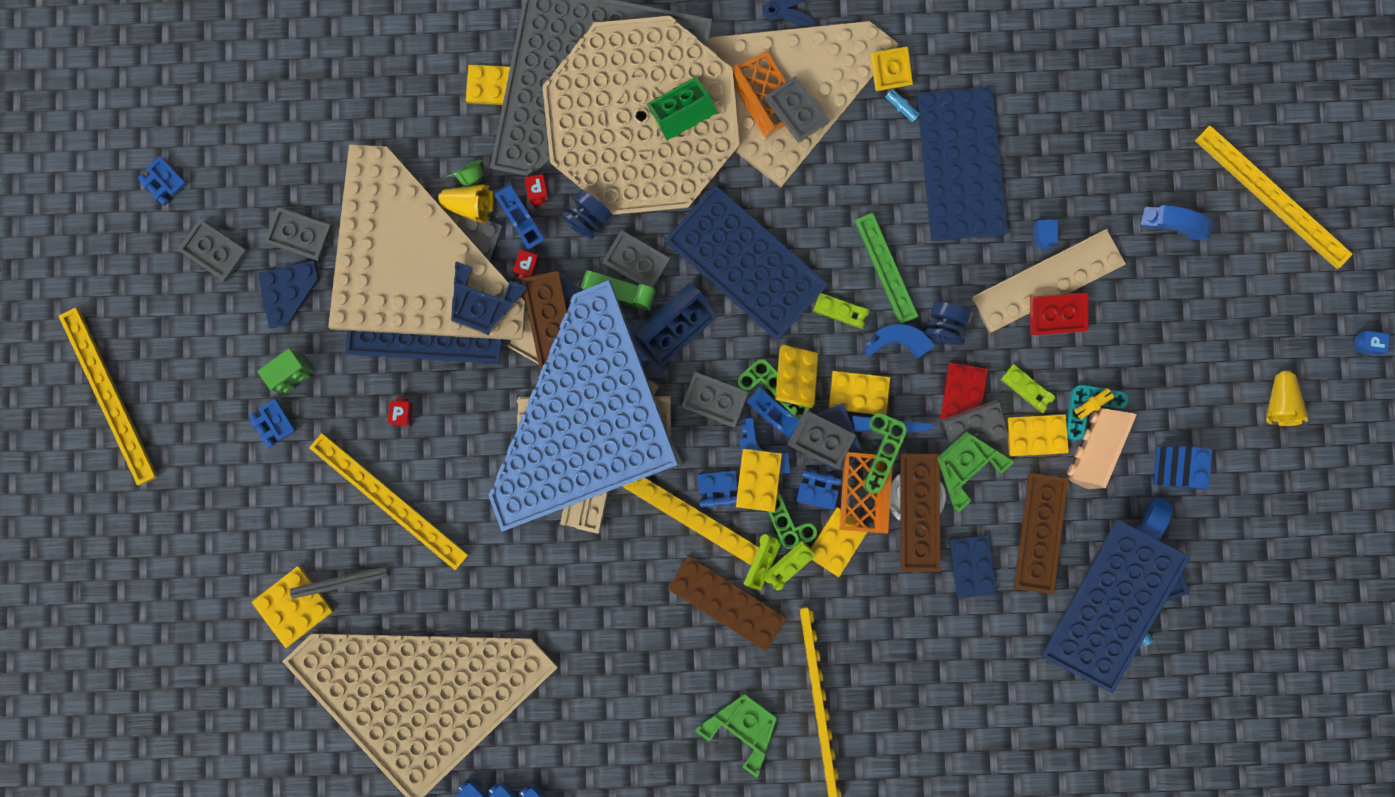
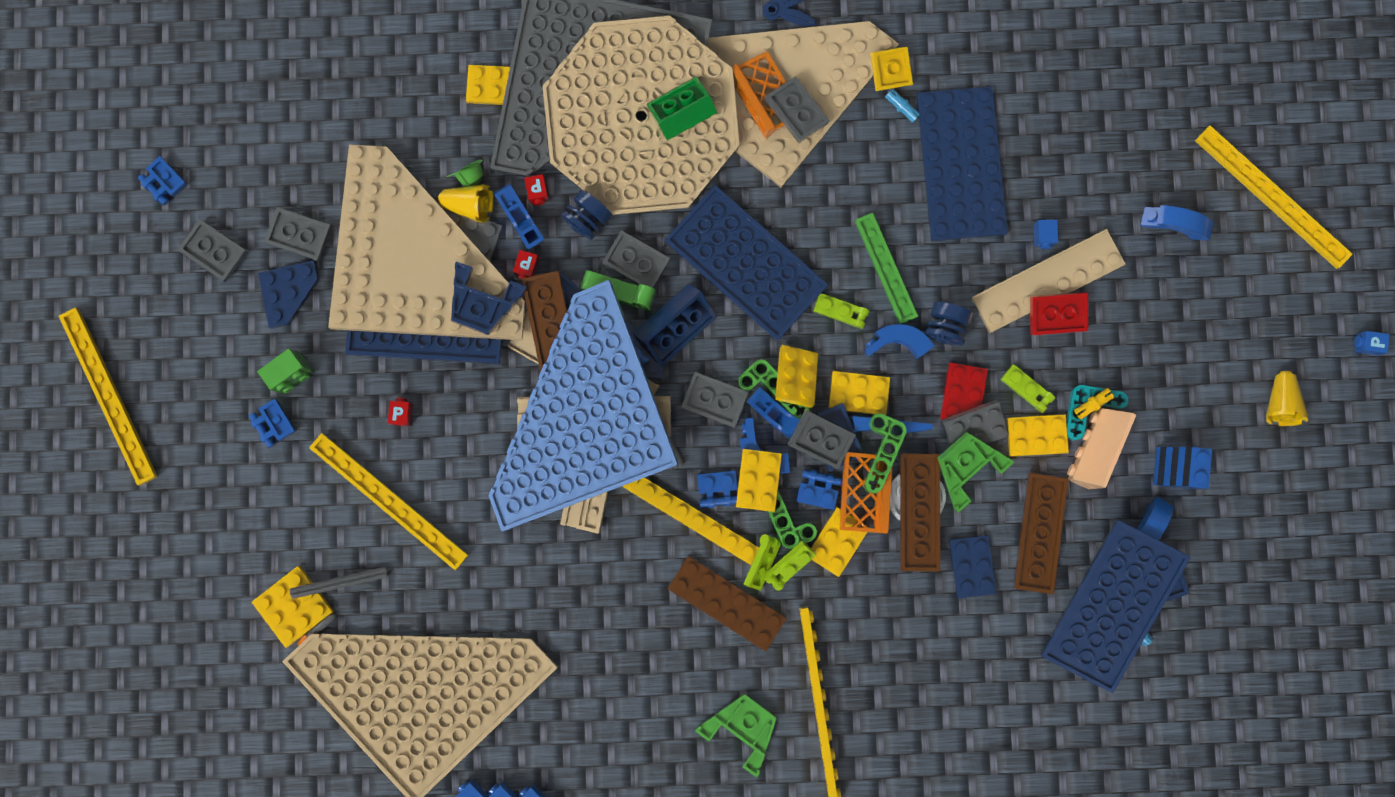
(319, 627): none -> dark grey piece

